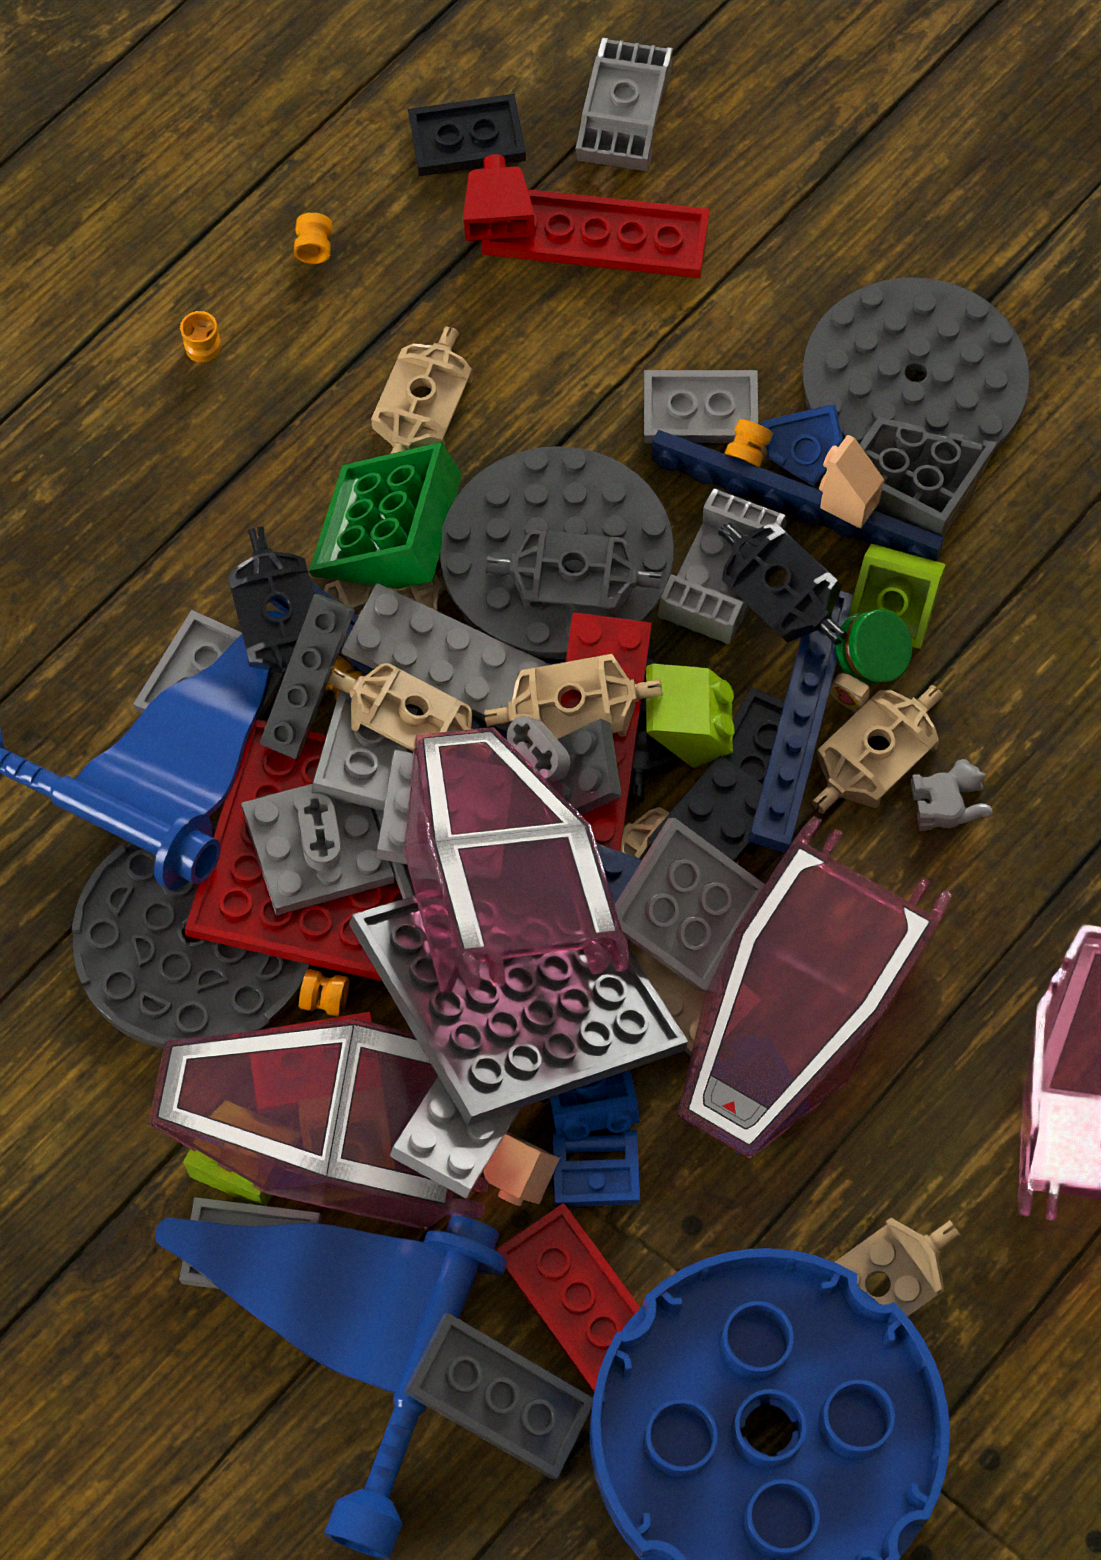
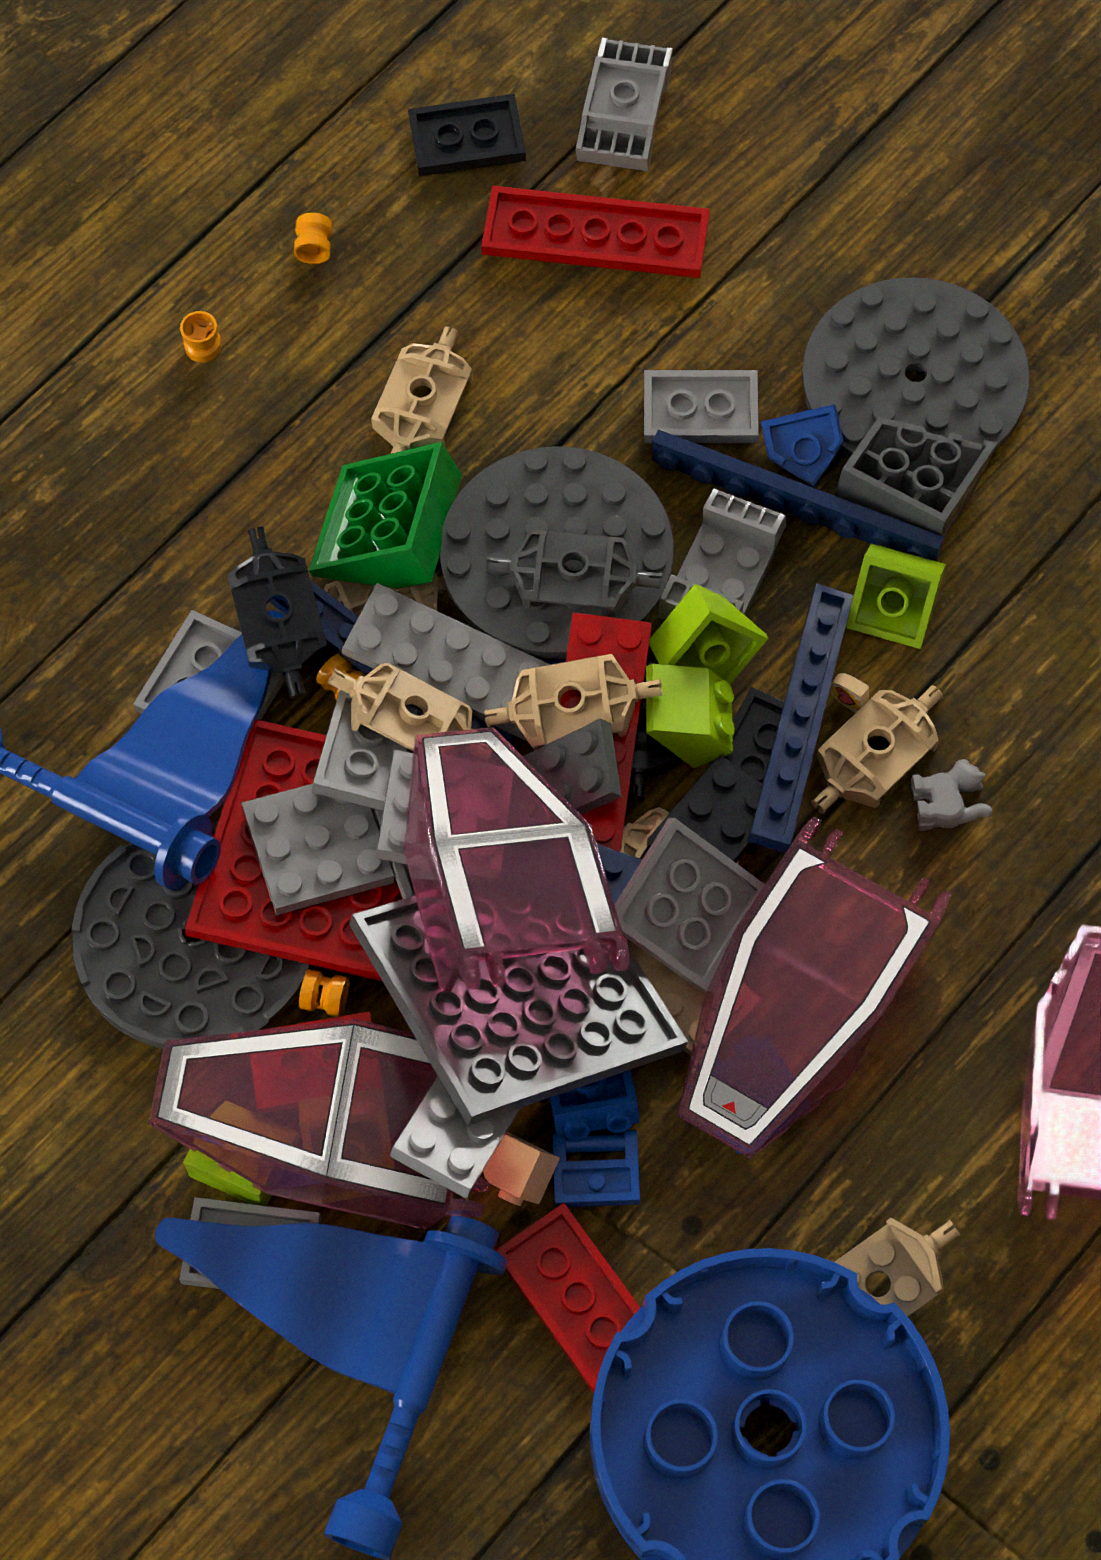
(307, 676): dark grey plate -> none
(327, 830): light grey beam -> none
(497, 202): red torso -> none
(499, 1396): dark grey plate -> none
(543, 743): light grey beam -> none
(707, 634): none -> lime slope
(749, 442): light orange wheel -> none
(801, 602): black plate -> none
(851, 483): light nougat slope -> none
(875, 646): green head -> none

